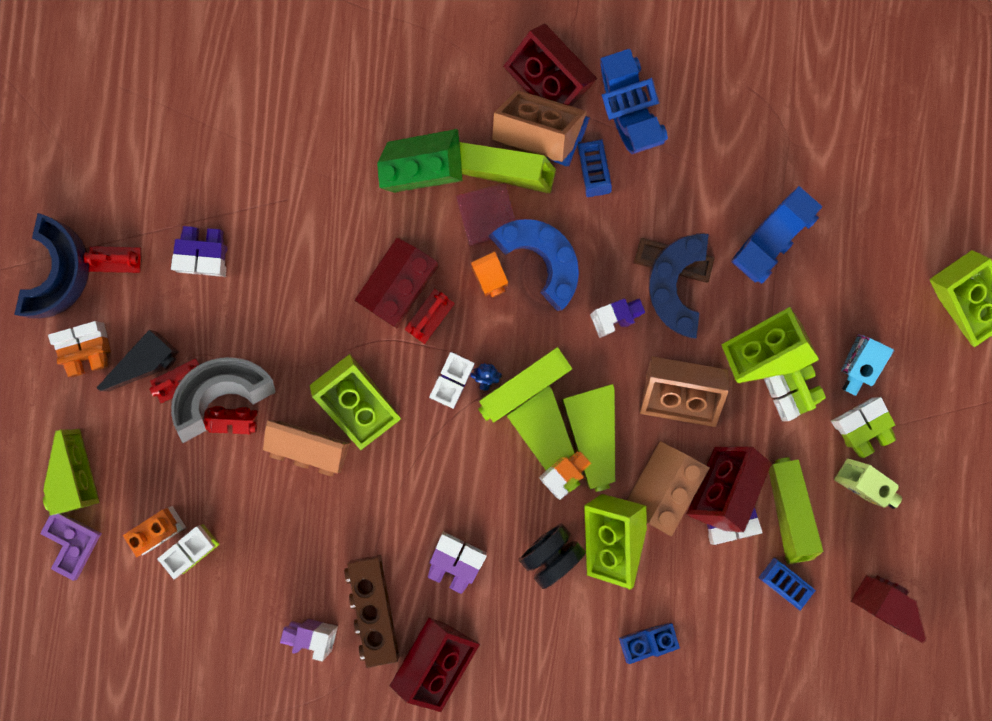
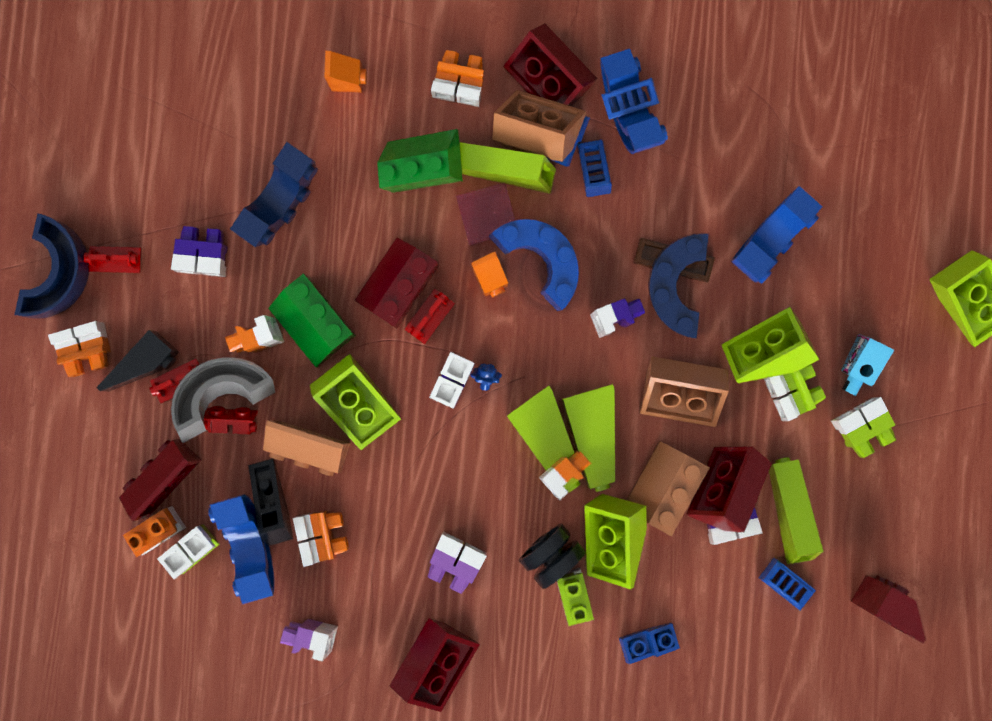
(69, 475): lime slope -> none
(77, 543): medium lavender plate -> none
(158, 479): none -> dark red slope
(248, 550): none -> blue brick
(256, 339): none -> hips
(270, 503): none -> black slope
(279, 199): none -> dark blue brick
(311, 320): none -> green slope
(323, 547): none -> orange hips
(344, 73): none -> orange slope
(387, 650): reddish brown brick -> none
(450, 73): none -> hips
(524, 385): lime slope -> none
(575, 597): none -> lime hips
(869, 484): yellowish green torso -> none

